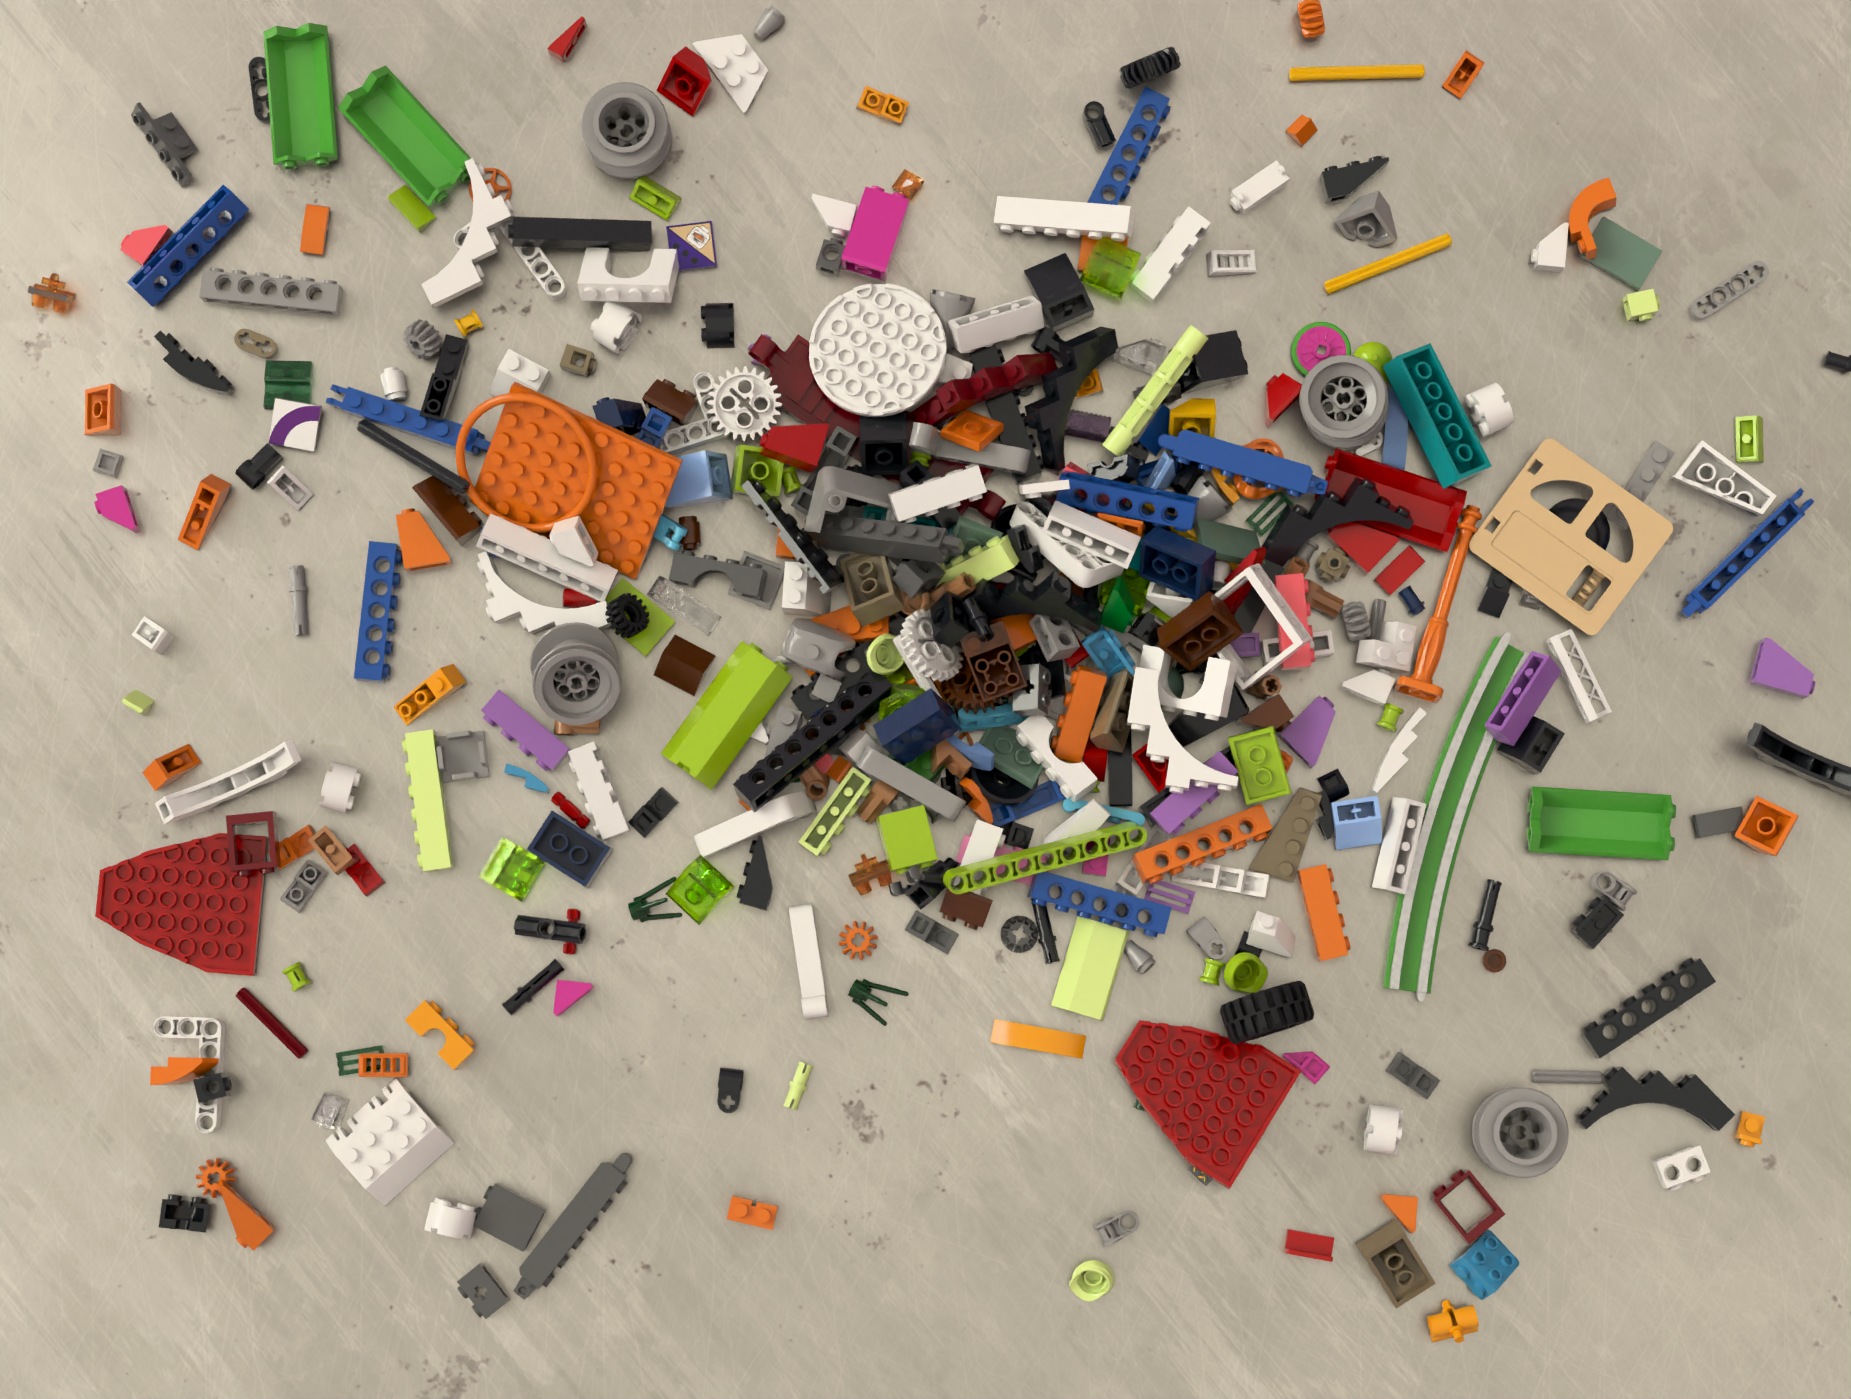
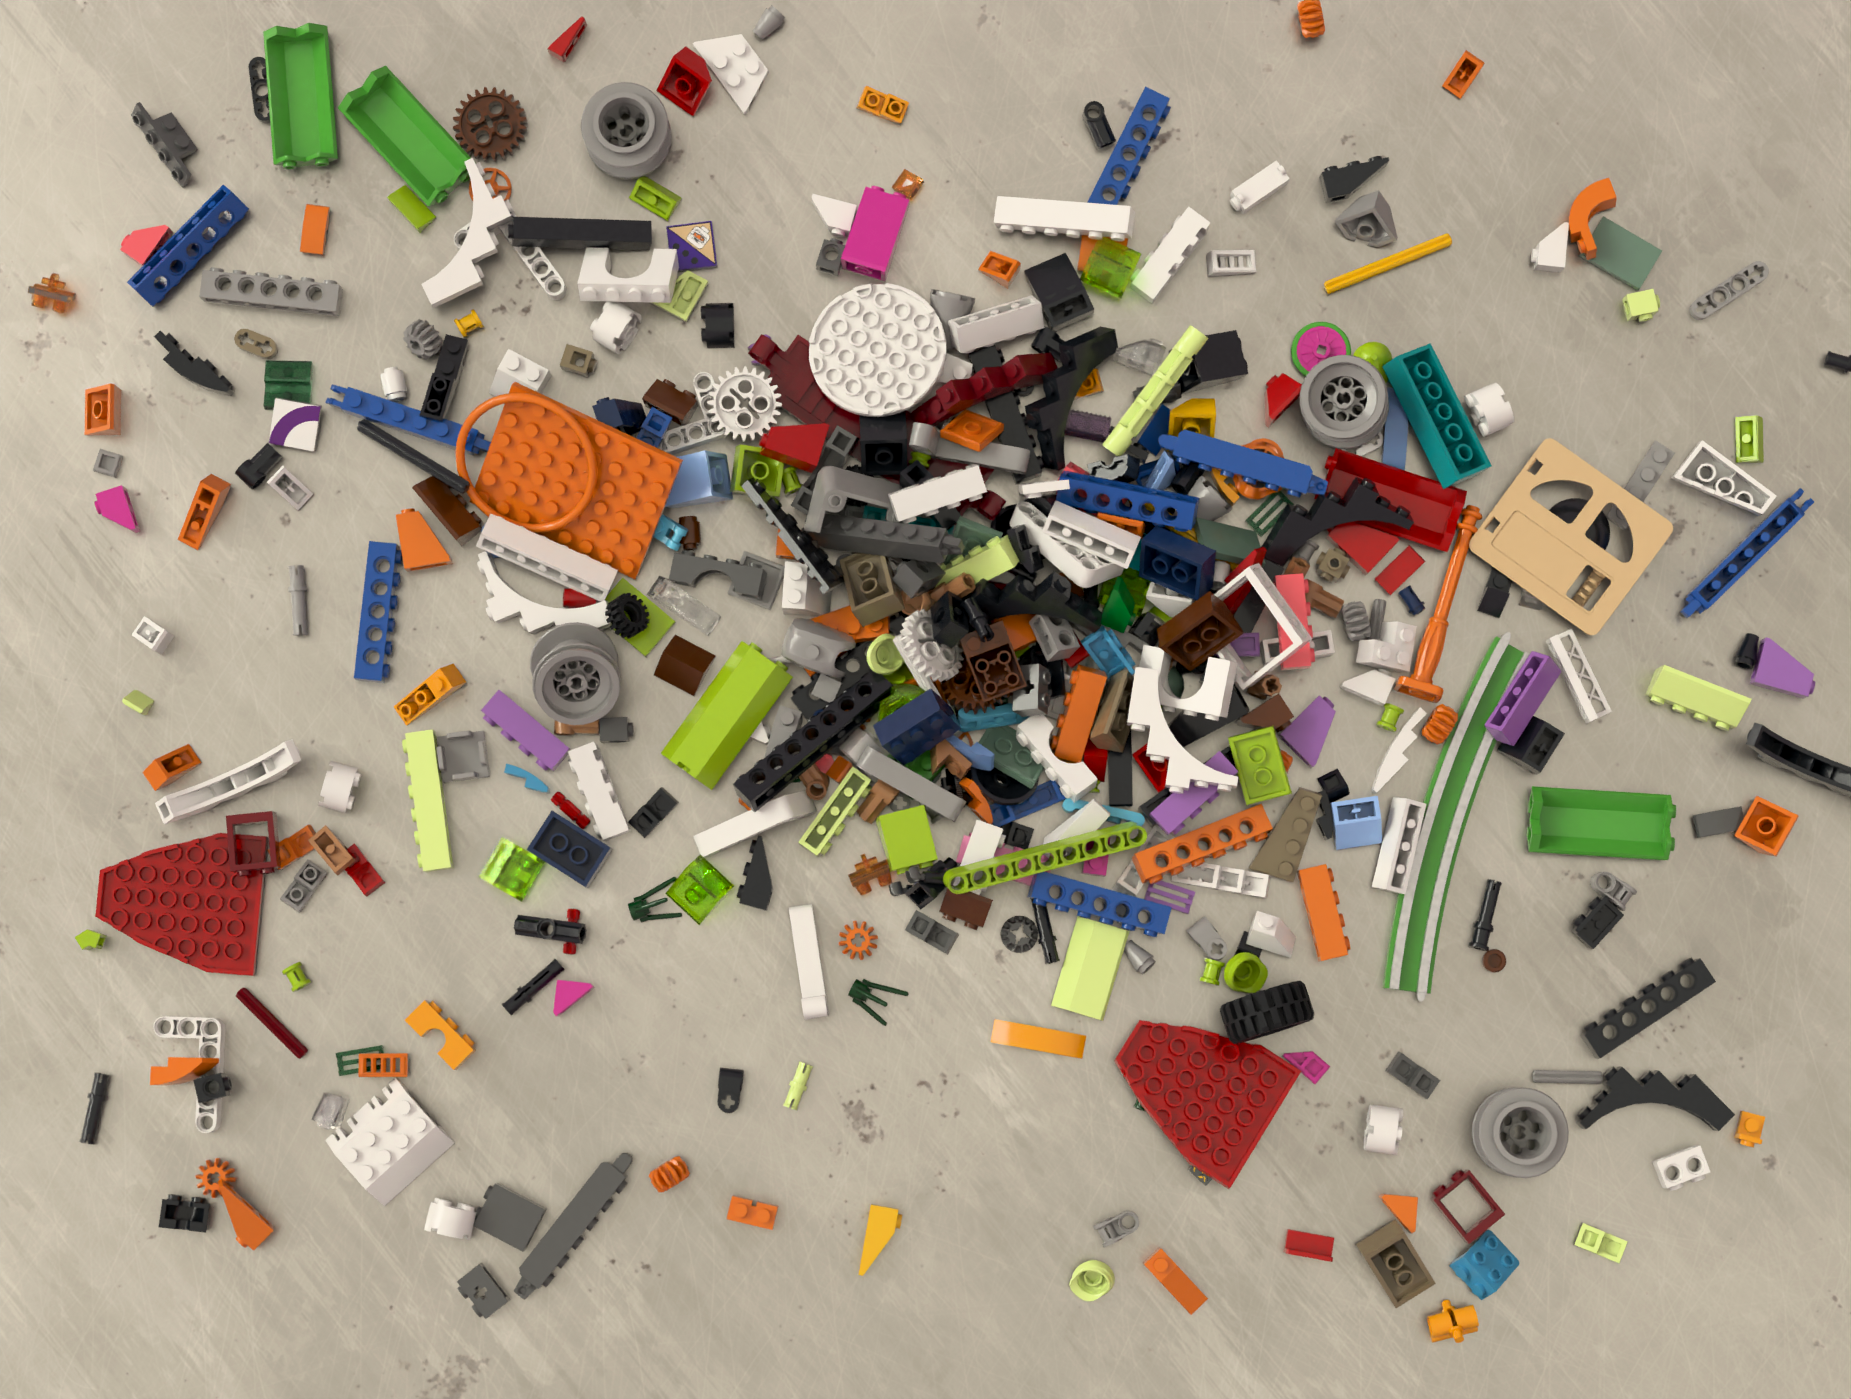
(90, 939): none -> lime piece
(94, 1108): none -> black pin
(497, 142): none -> reddish brown gear
(574, 541): white slope -> none
(615, 730): none -> dark grey brick
(669, 1174): none -> orange gear
(685, 296): none -> yellowish green wing
(879, 1230): none -> yellow slope
(1000, 268): none -> orange slope
(1149, 67): black gear -> none
(1175, 1280): none -> orange slope
(1302, 129): orange slope -> none
(1356, 72): yellow axle -> none
(1440, 724): none -> orange gear
(1601, 1243): none -> yellowish green slope
(1697, 697): none -> yellowish green slope
(1747, 653): none -> black cone

